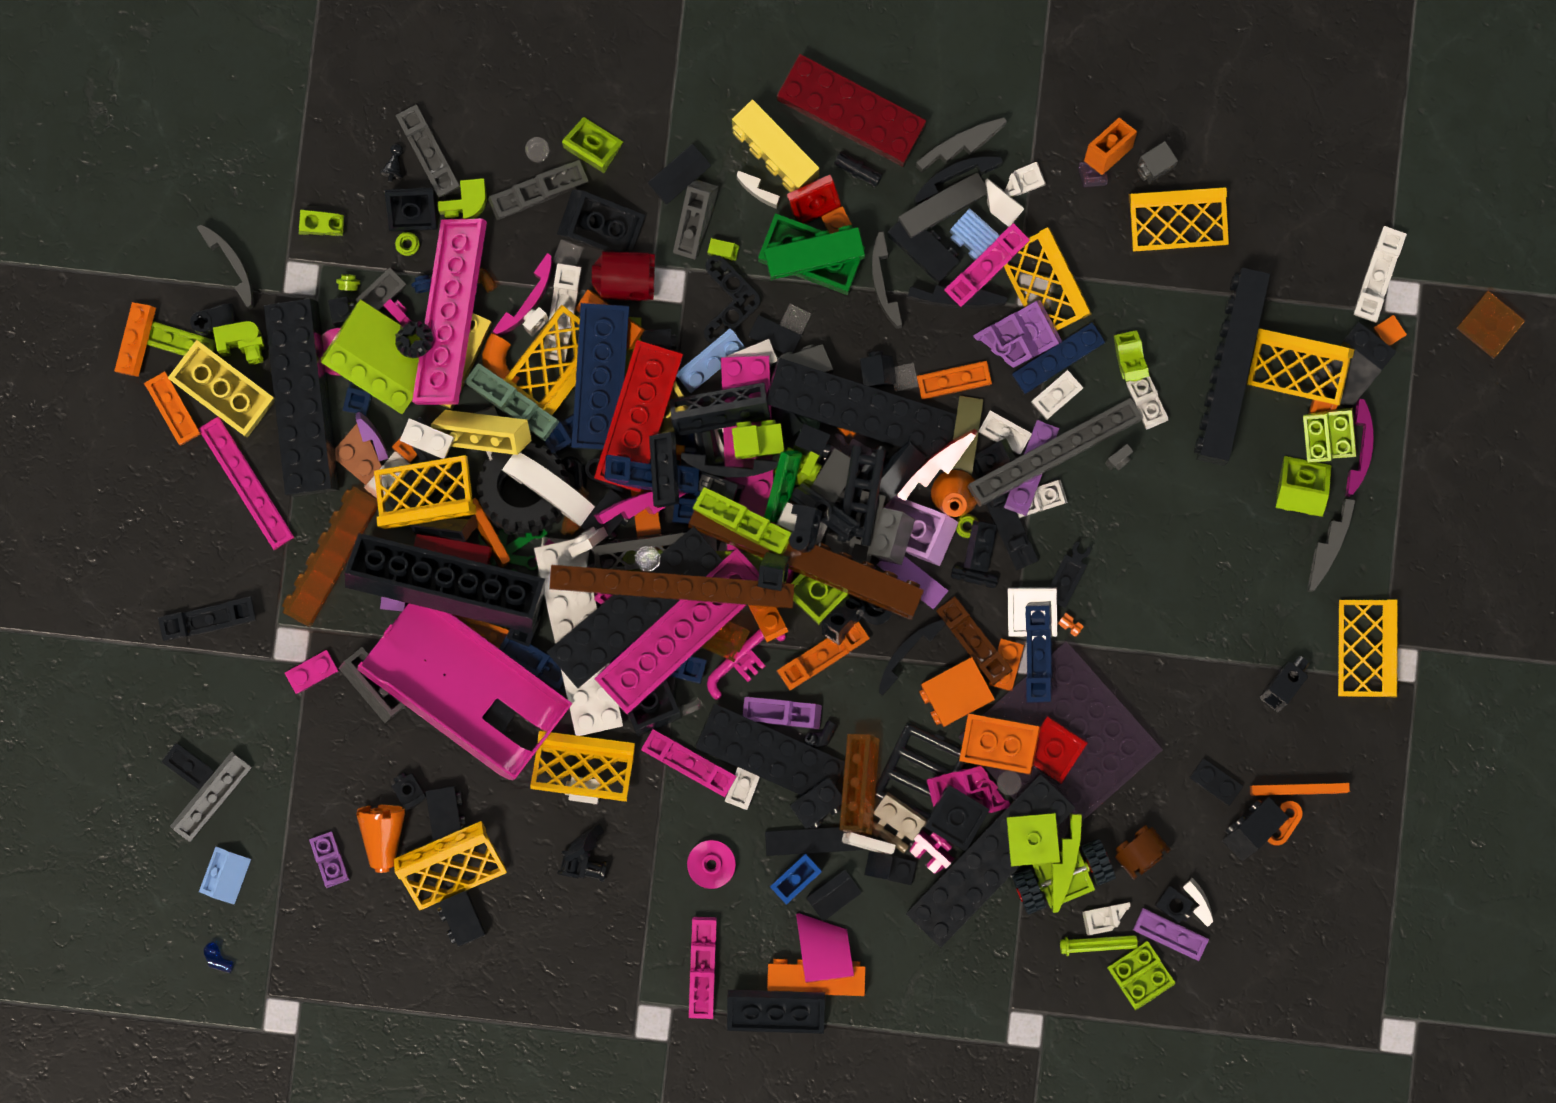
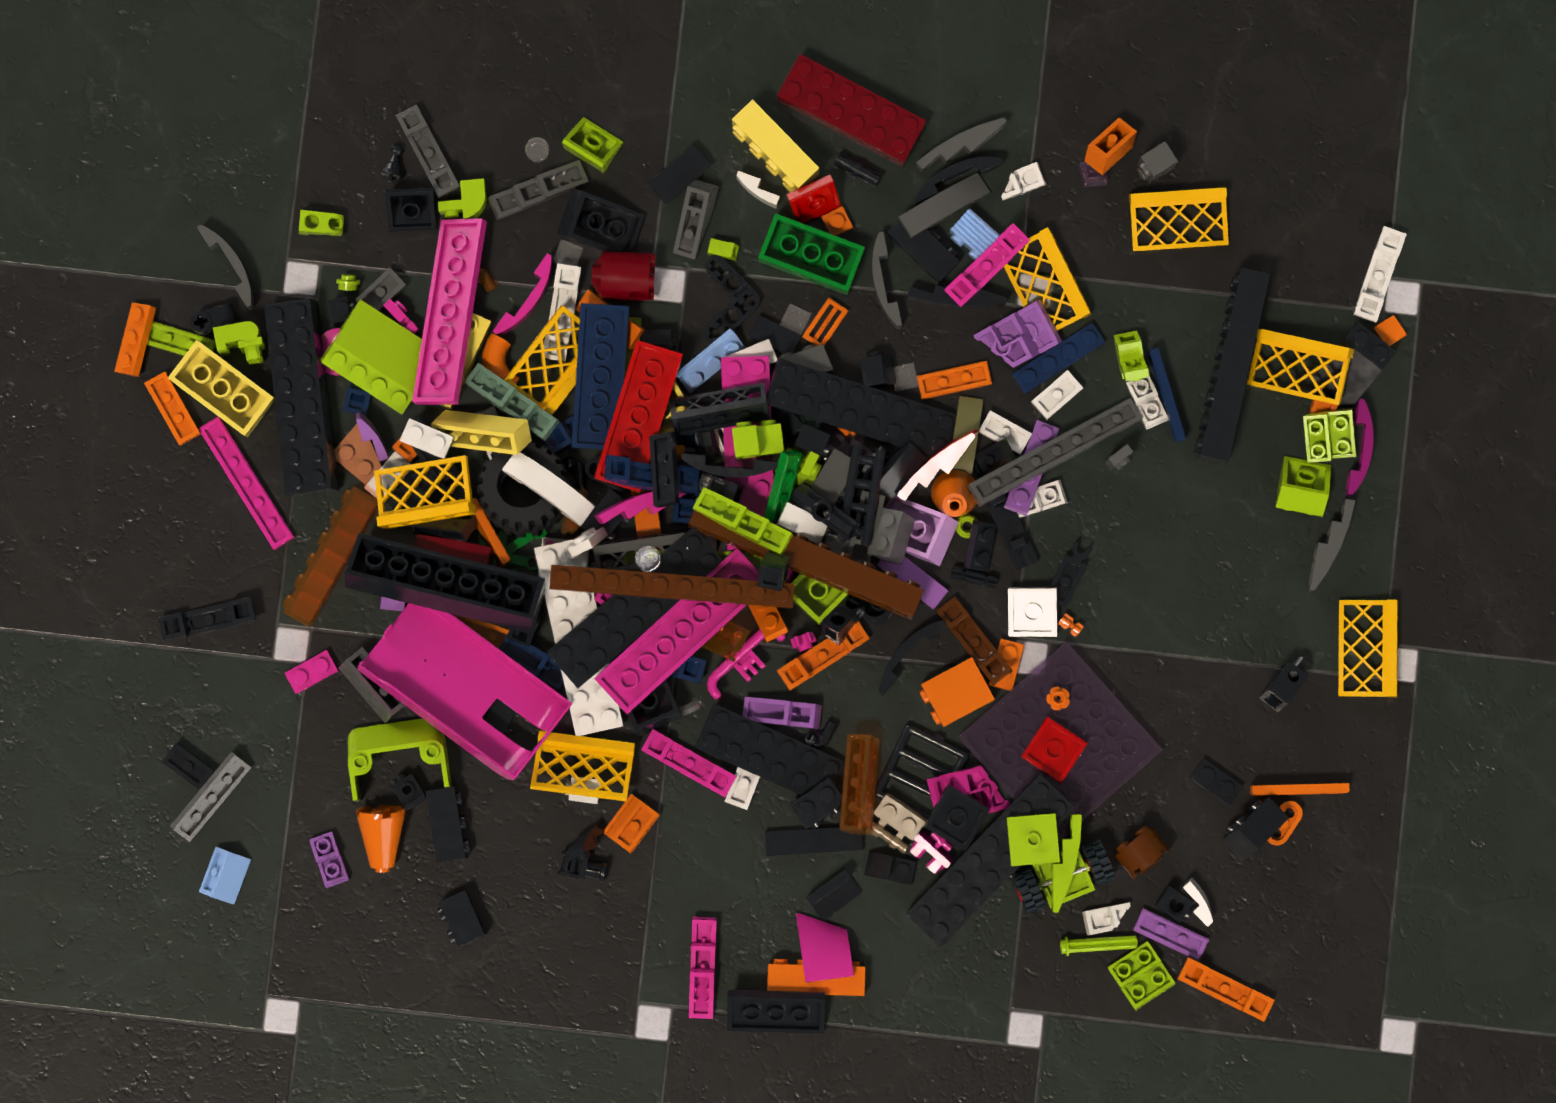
(215, 959): clear blue arm -> none
(391, 737): none -> lime windscreen
(404, 237): lime plate -> none
(419, 347): black gear -> none
(422, 284): dark blue plate -> none
(441, 852): yellow fence -> none
(535, 321): white plate -> none
(631, 823): none -> orange plate
(698, 867): dark pink dish -> none
(795, 879): blue brick -> none
(803, 641): none -> dark pink plate
(806, 528): black leg -> none
(813, 341): none -> orange tile
(814, 253): green brick -> none
(868, 843): white tile -> none
(999, 744): orange plate -> none
(1001, 204): white slope -> none
(1009, 783): clear tile -> none
(1038, 654): dark blue slope -> none
(1051, 698): none -> orange plate
(1166, 395): none -> dark blue tile
(1225, 989): none -> orange slope
(1490, 324): clear orange plate -> none

